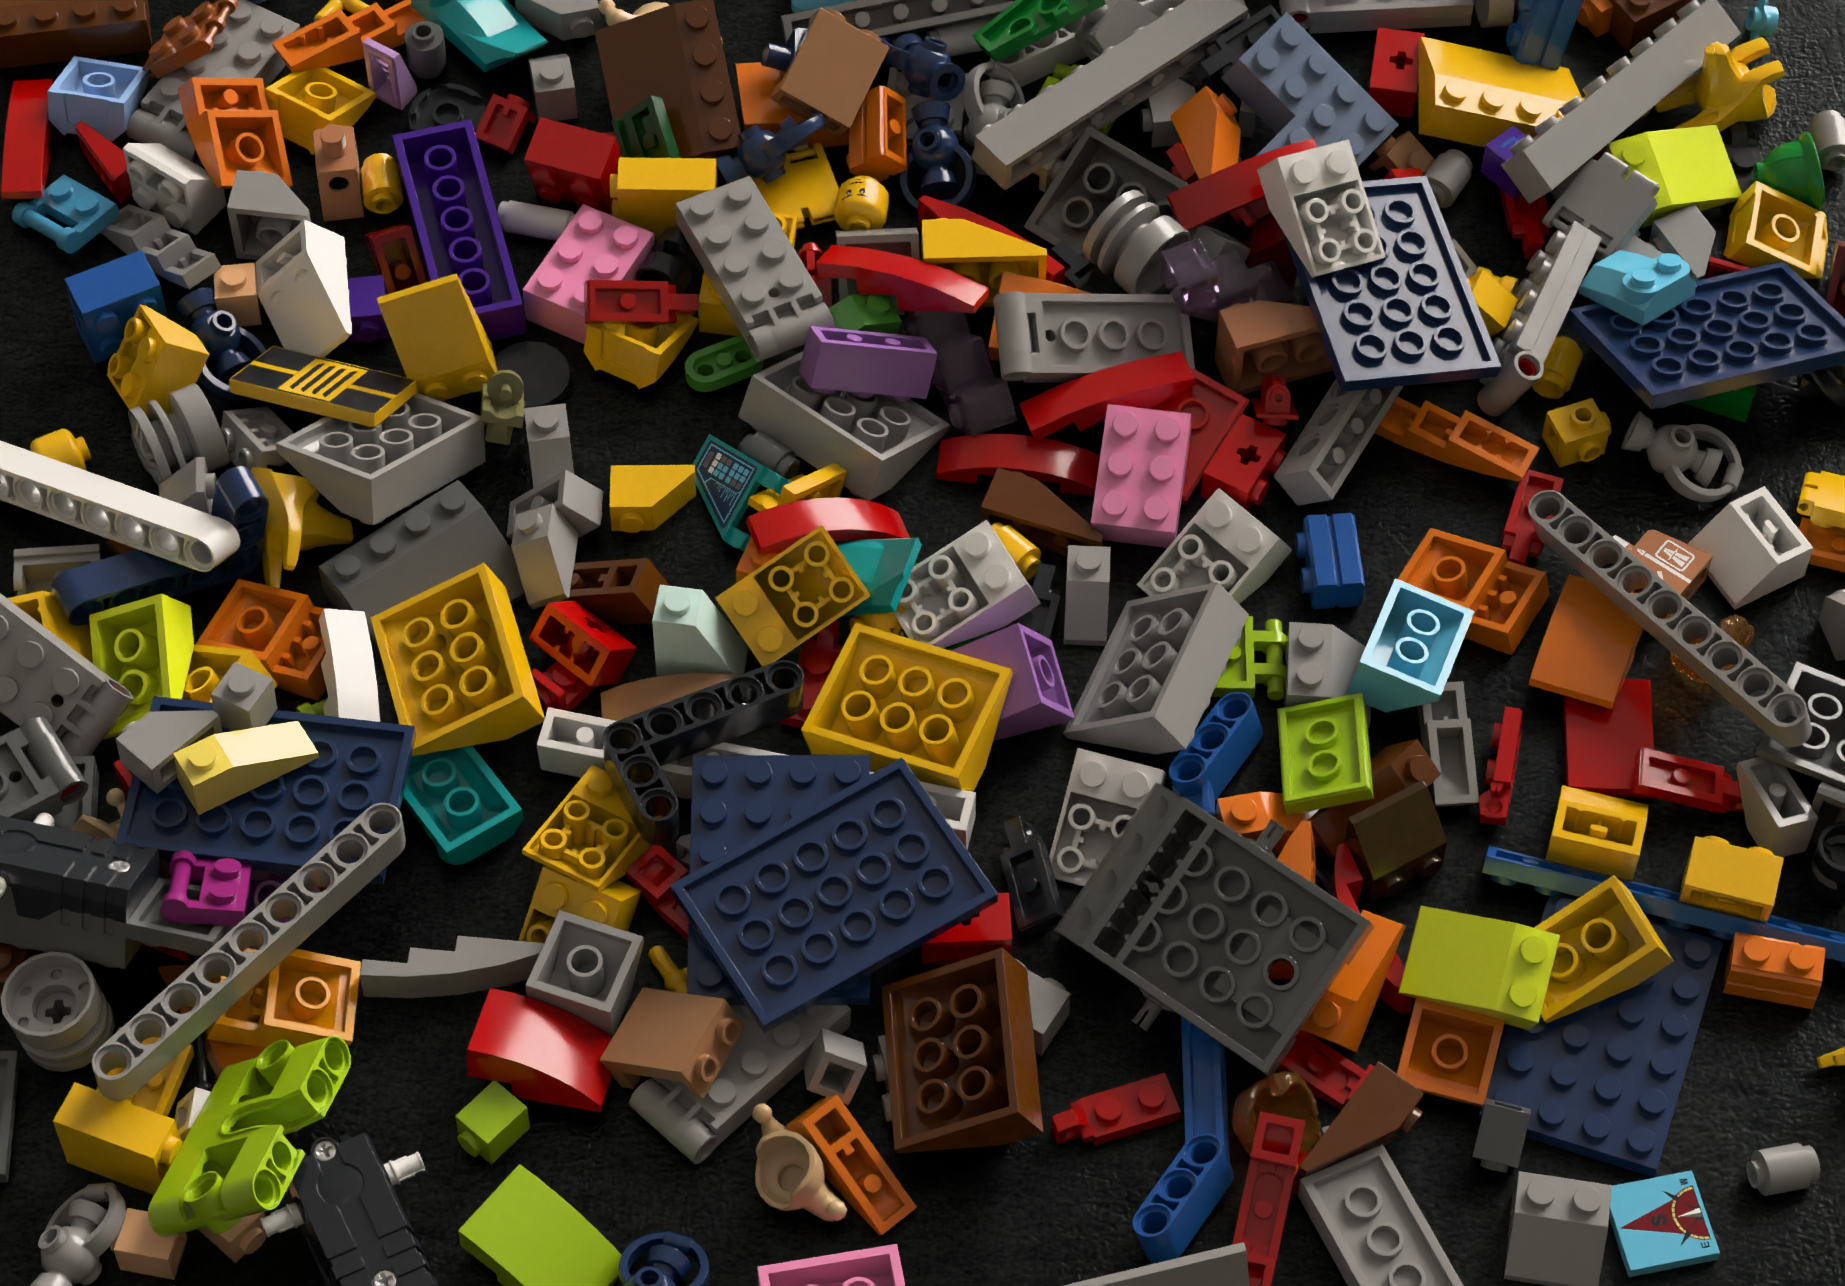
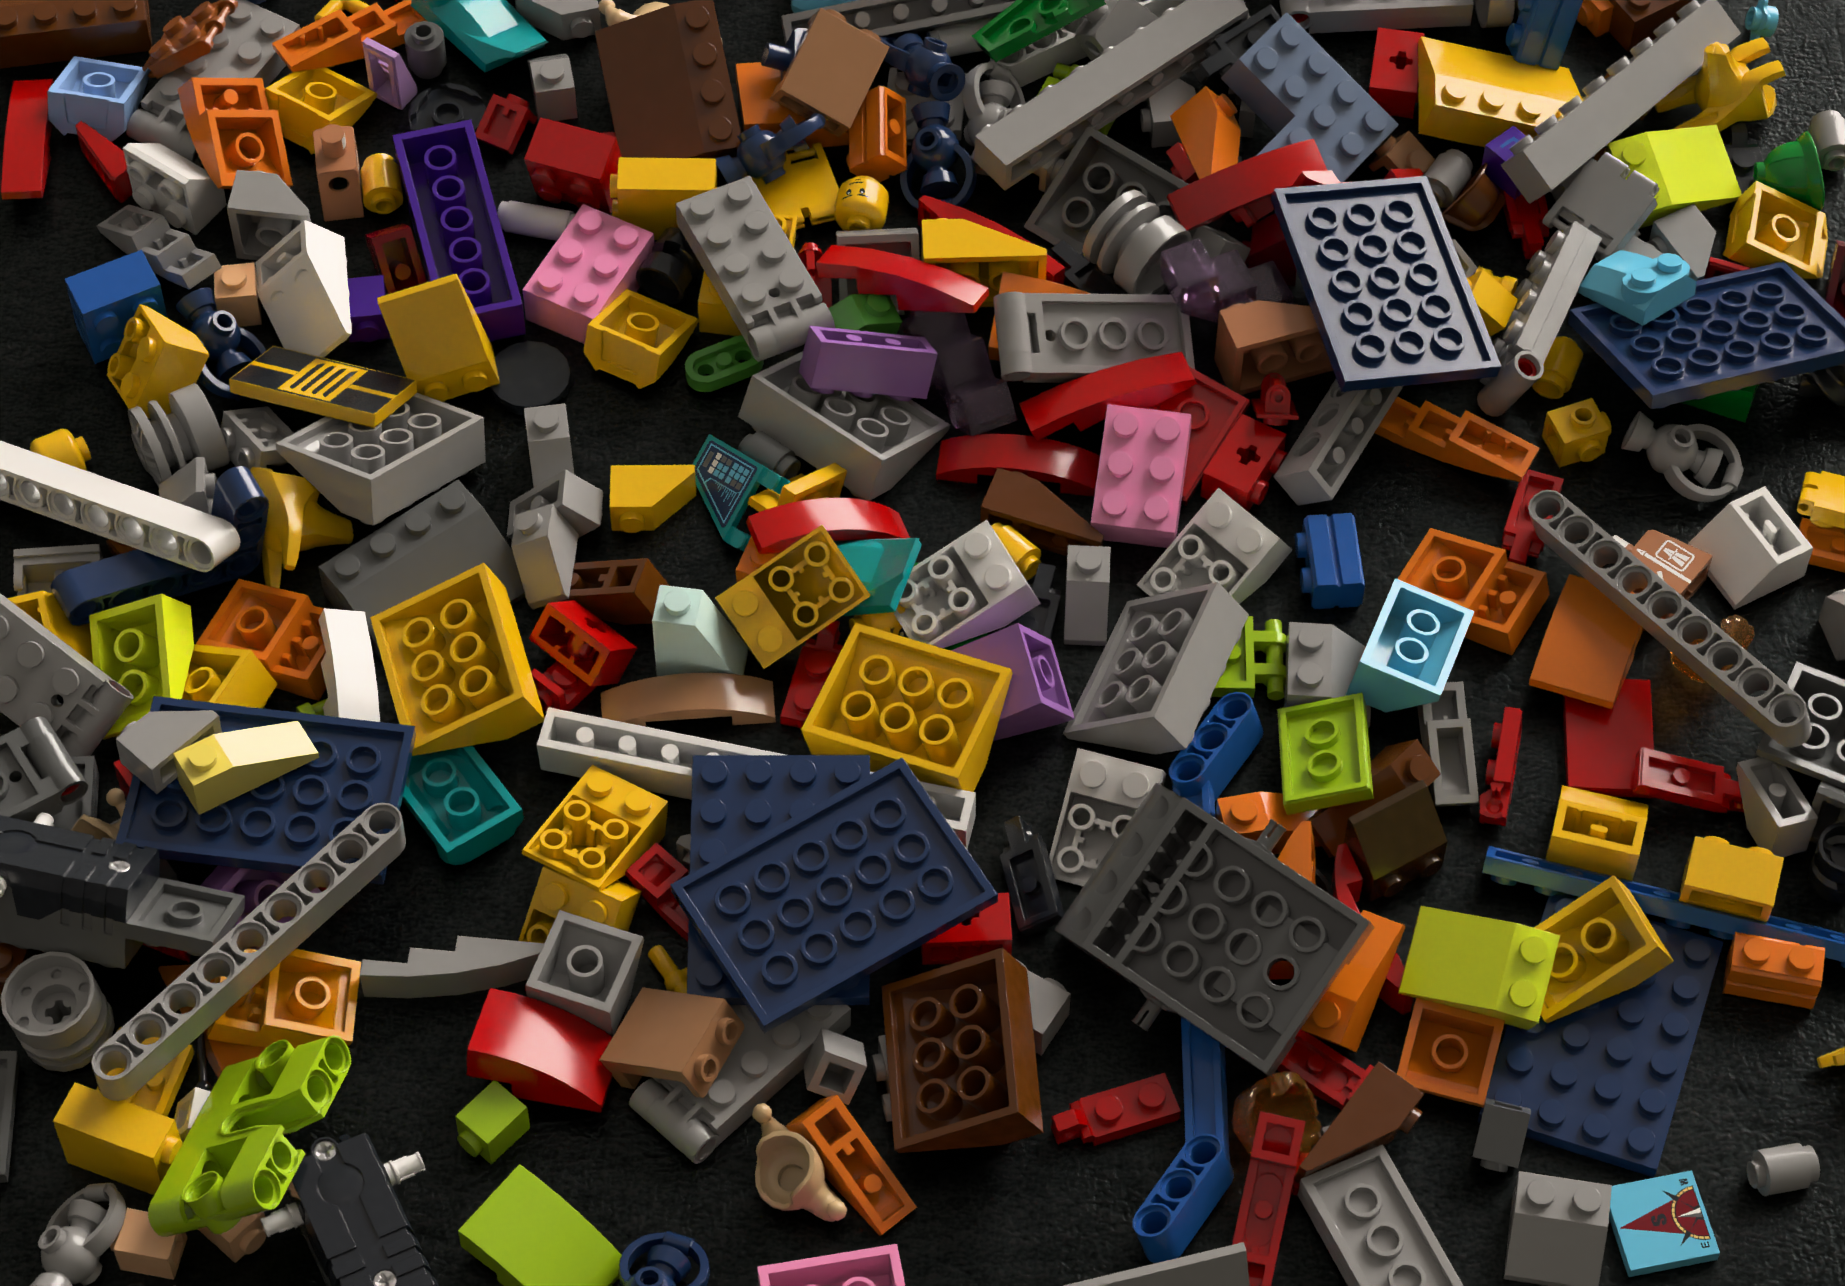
(71, 204): dark azure plate -> none
(222, 891): magenta plate -> none
(244, 698): light grey brick -> none
(502, 406): olive hips -> none
(635, 302): red hinge -> none
(646, 131): dark green plate -> none
(689, 734): black beam -> none
(1322, 208): white slope -> none
(1476, 204): none -> reddish brown piece

